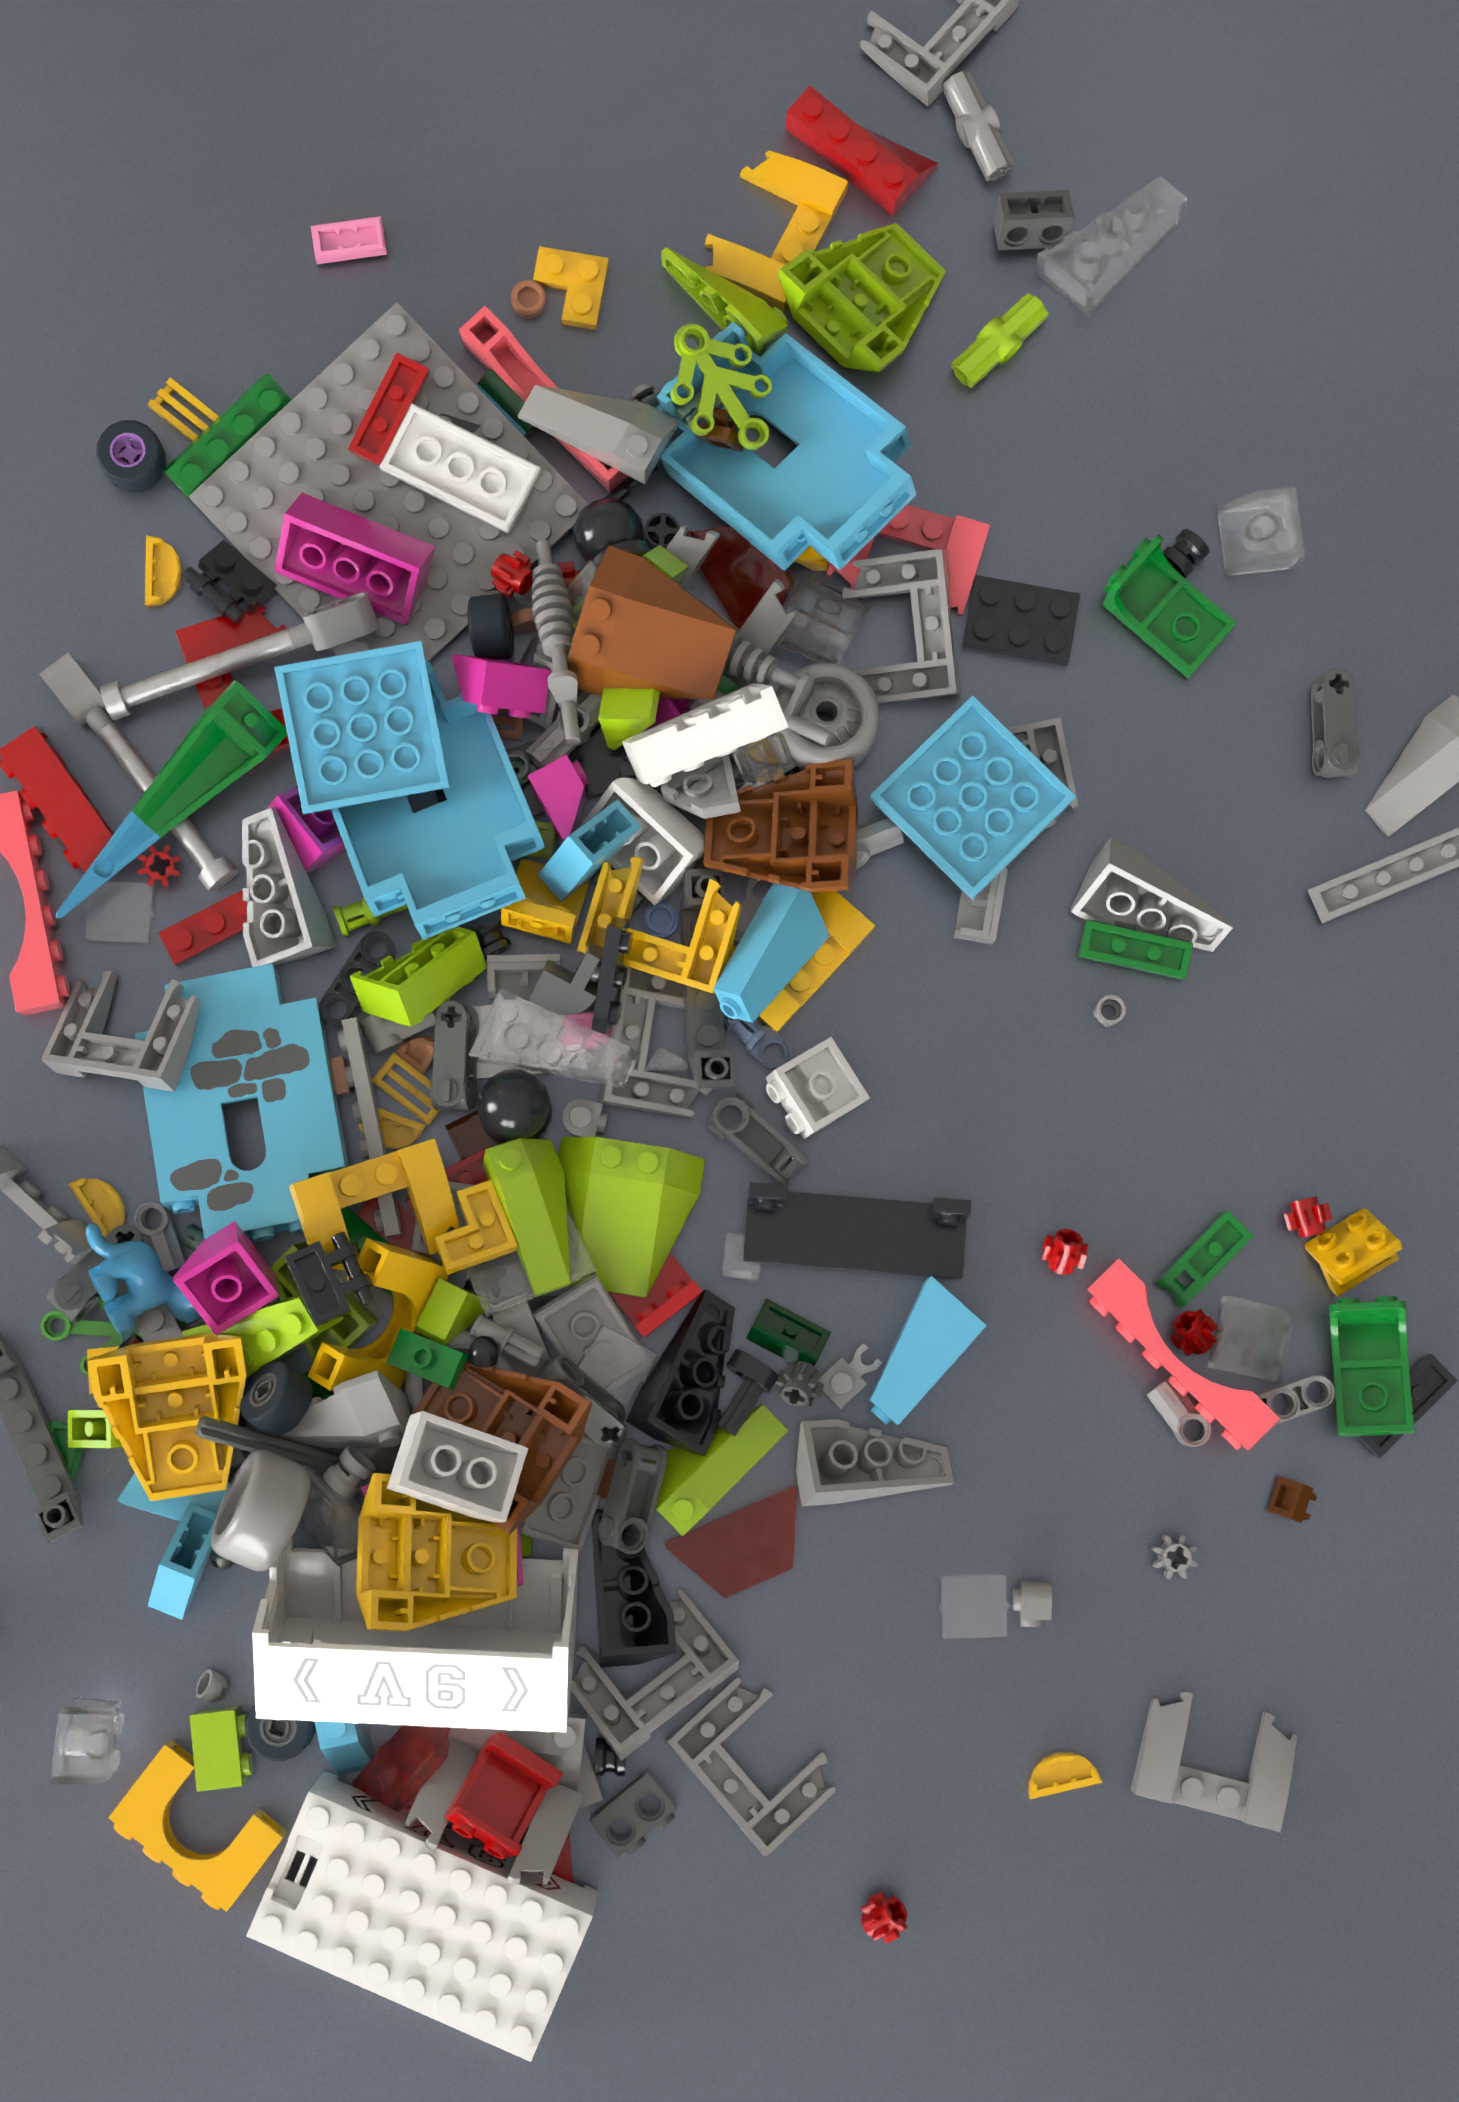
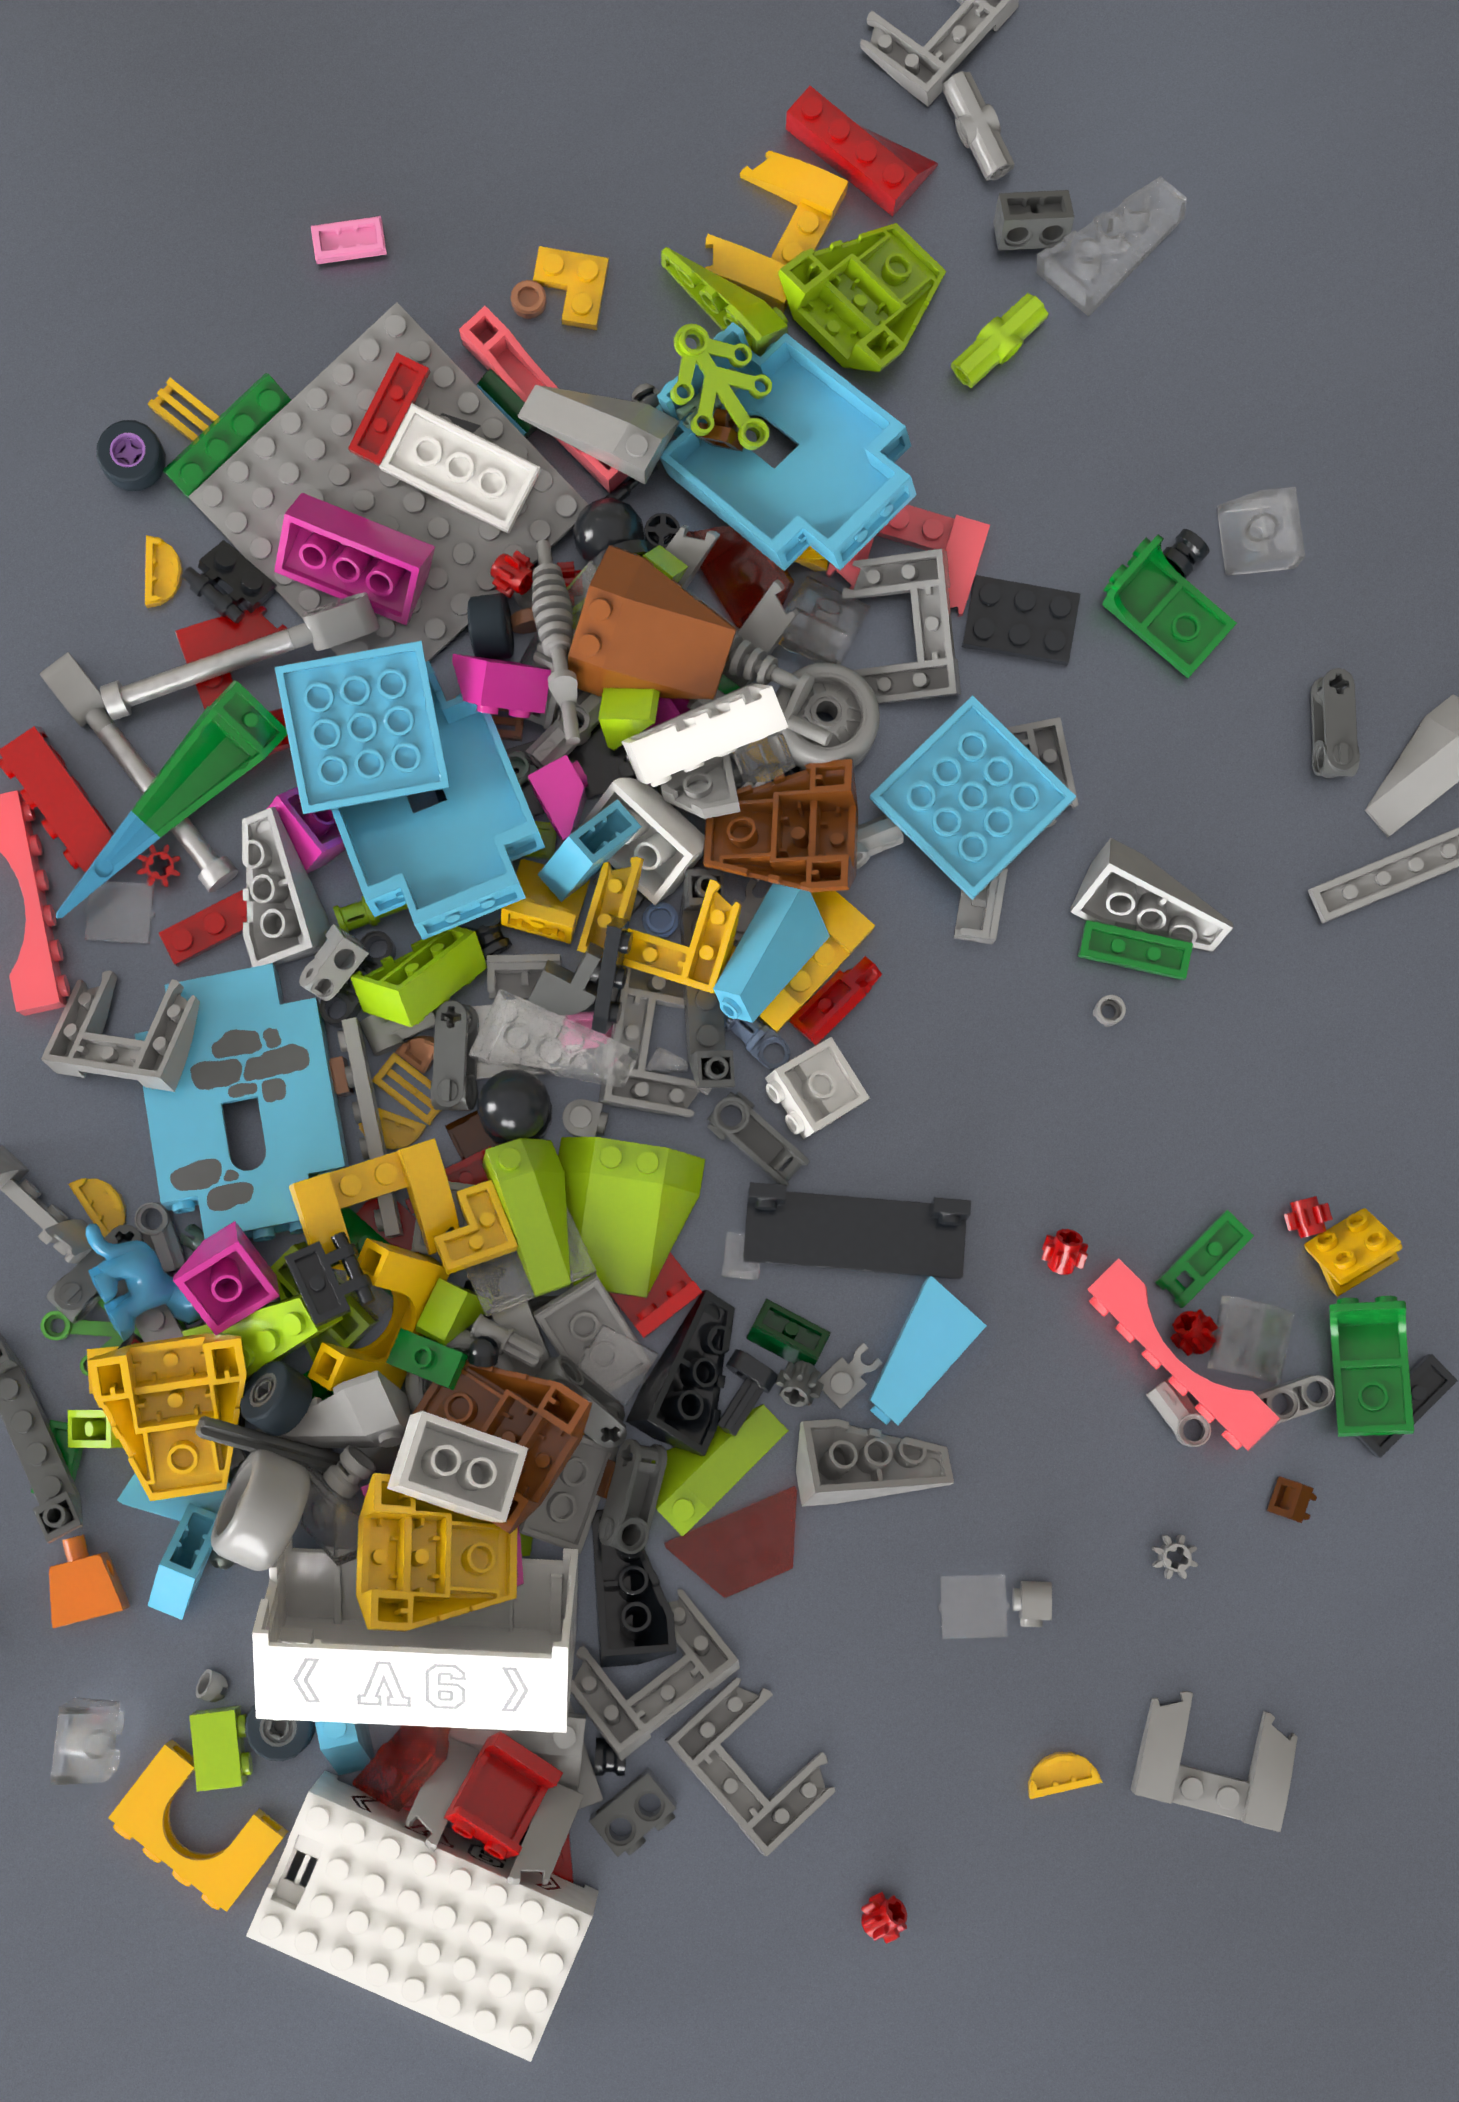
(84, 1585): none -> orange torso
(333, 964): none -> light grey leg
(835, 1000): none -> red hinge

